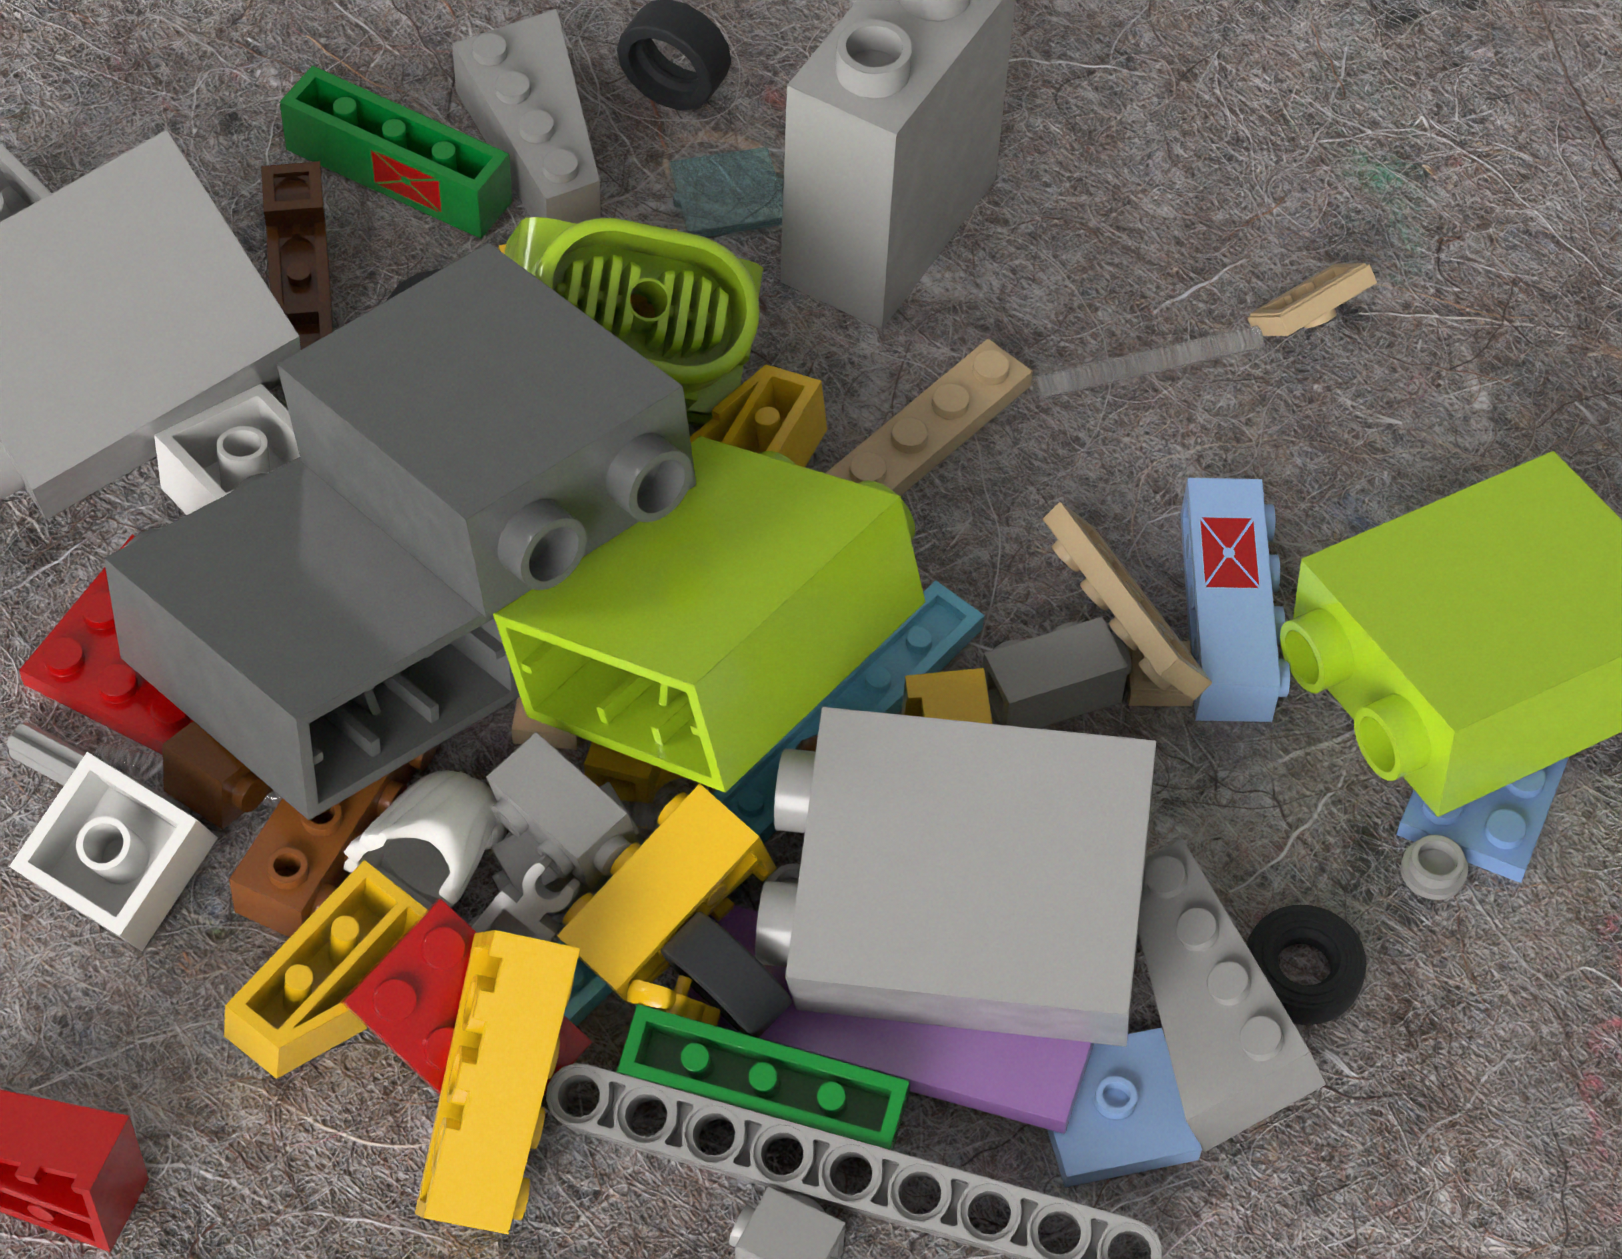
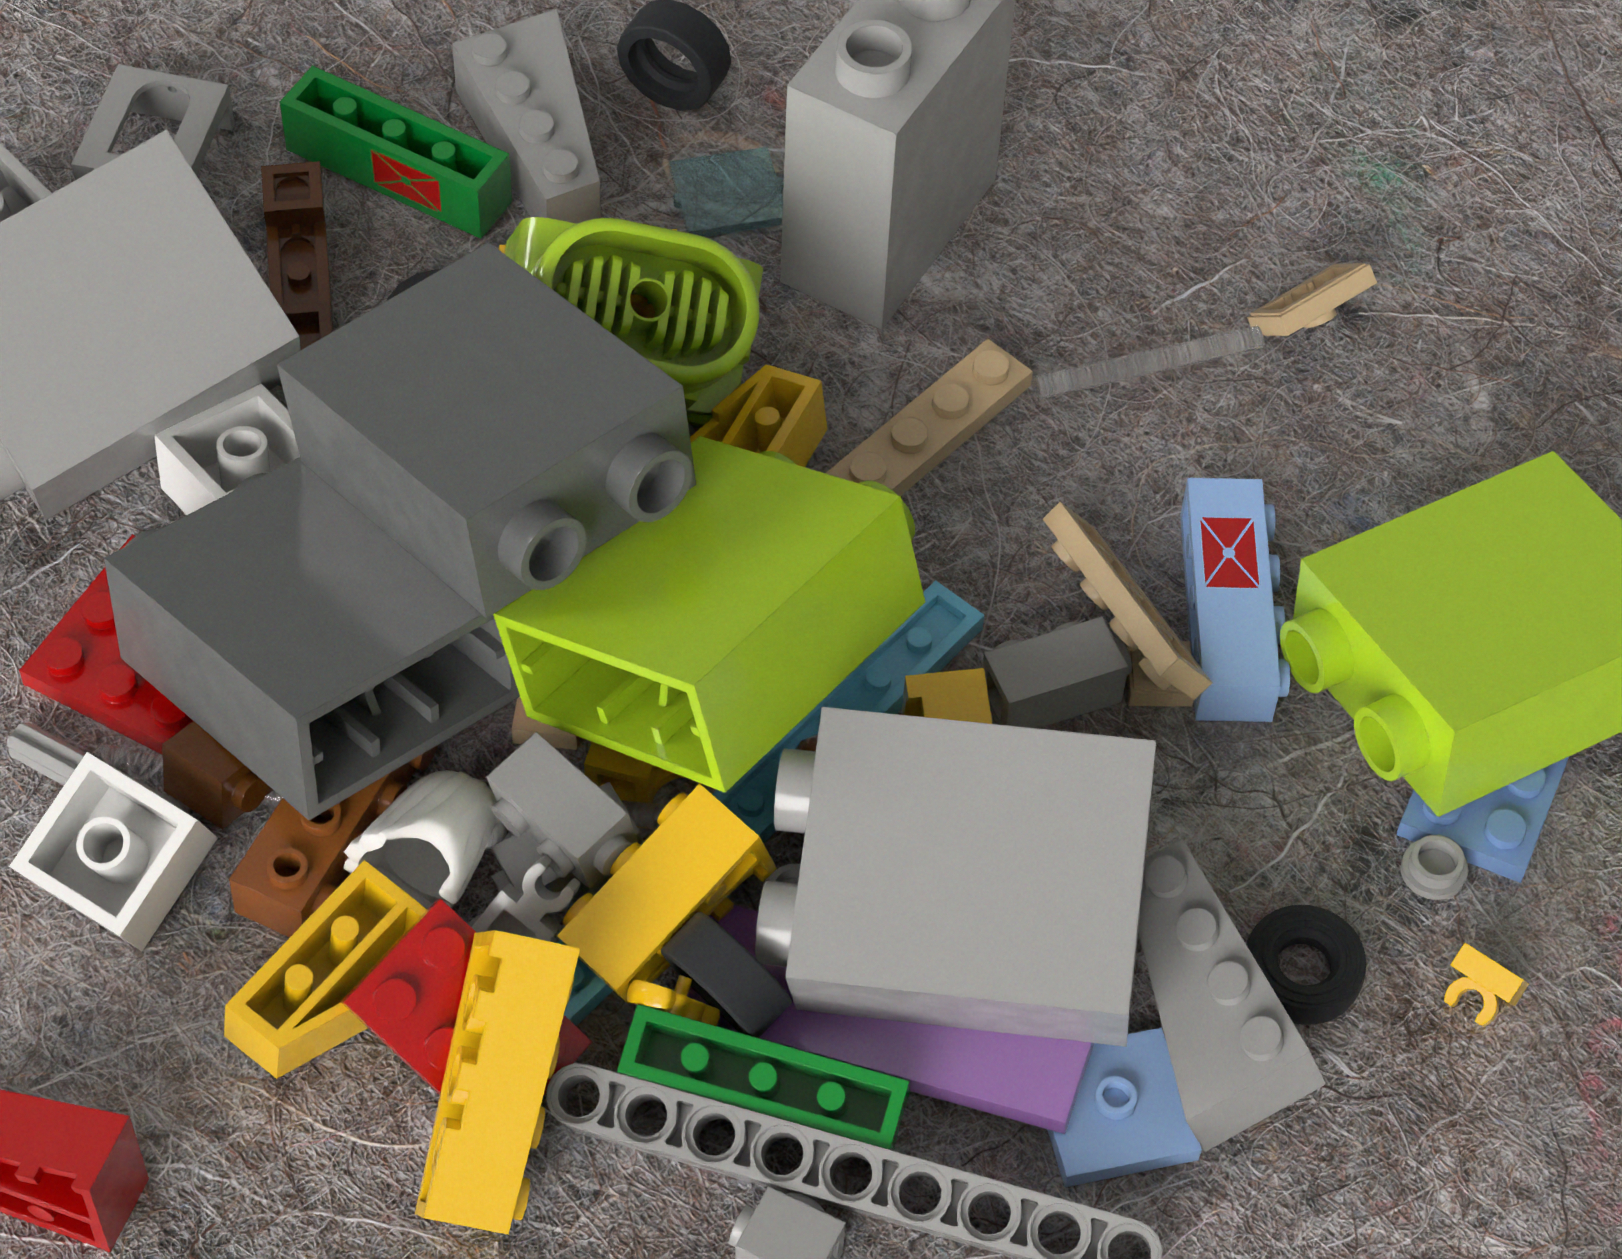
(196, 102): none -> light grey panel
(1488, 979): none -> yellow tile

